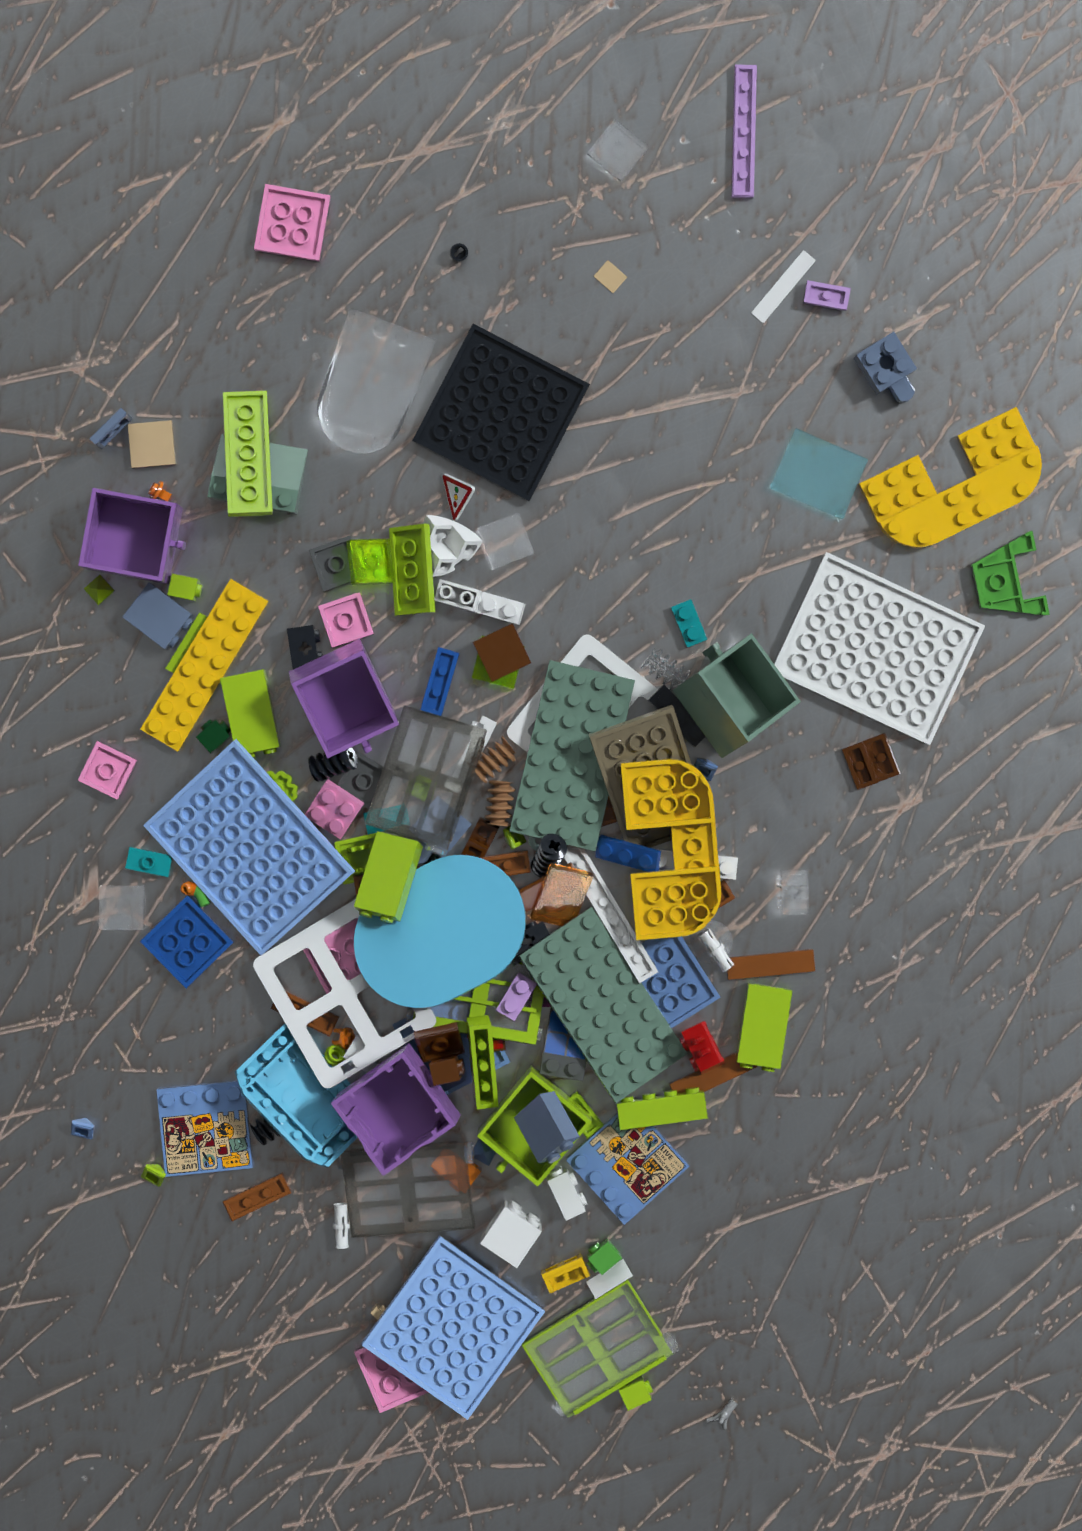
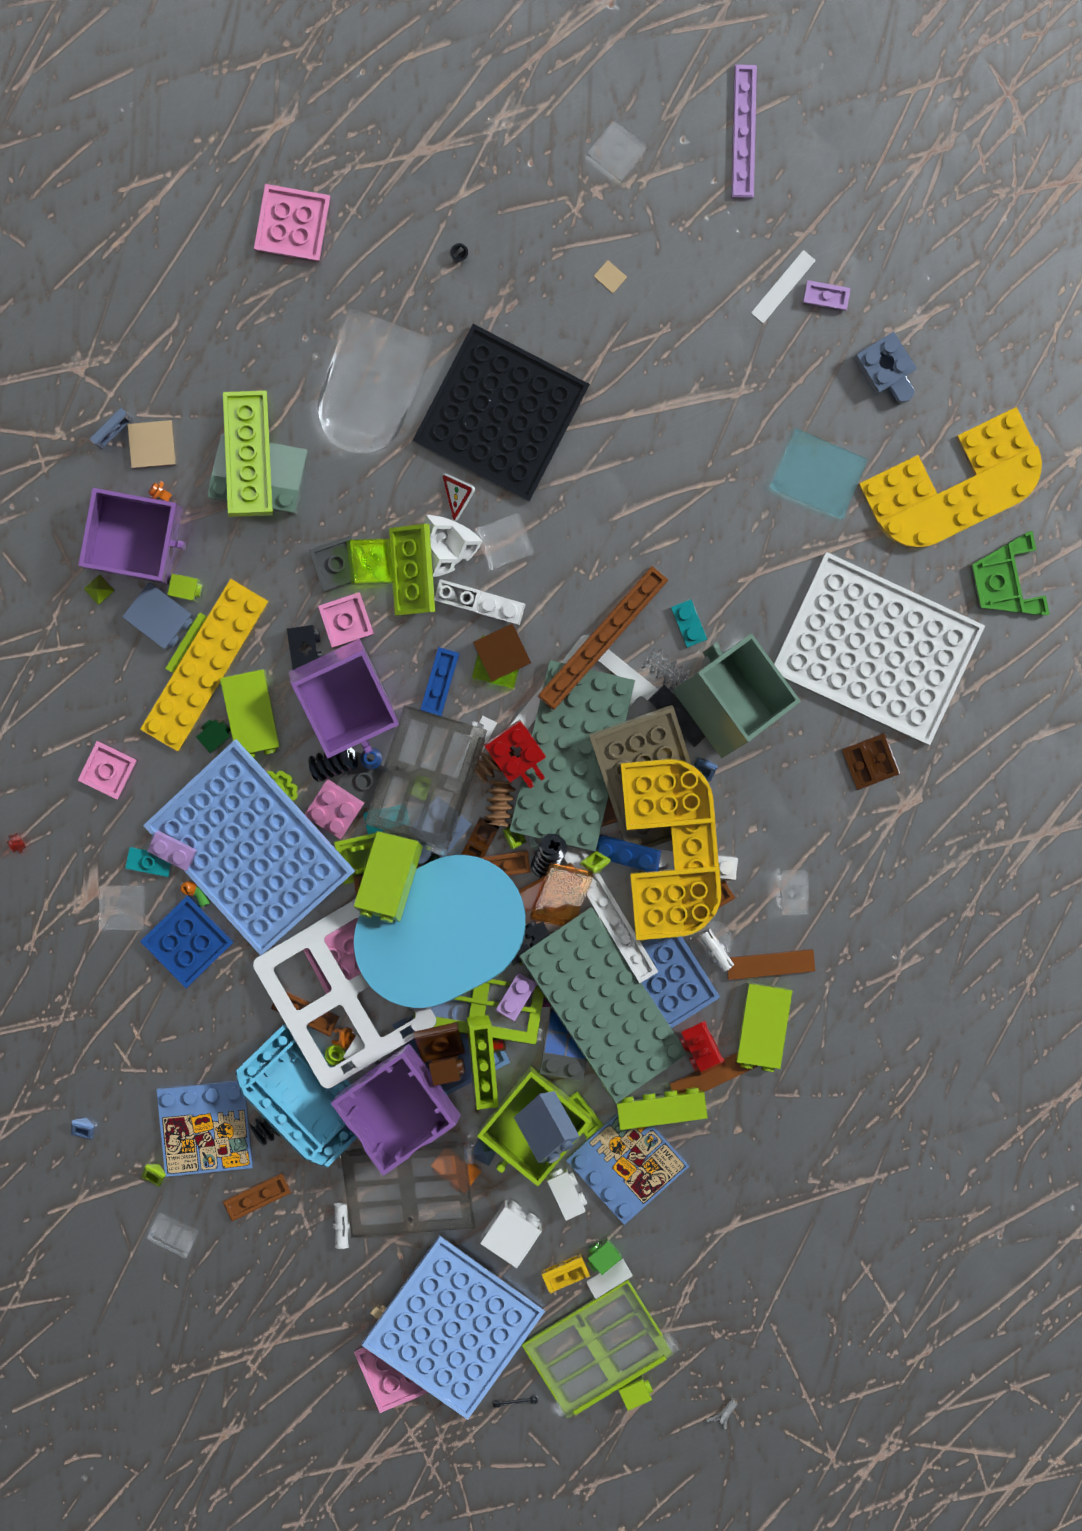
(15, 843): none -> clear red plate
(172, 850): none -> lavender plate
(172, 1235): none -> clear brick
(371, 765): none -> blue cone
(497, 1403): none -> black hinge
(513, 765): none -> red hinge
(595, 862): none -> lime slope
(602, 638): none -> dark orange tile

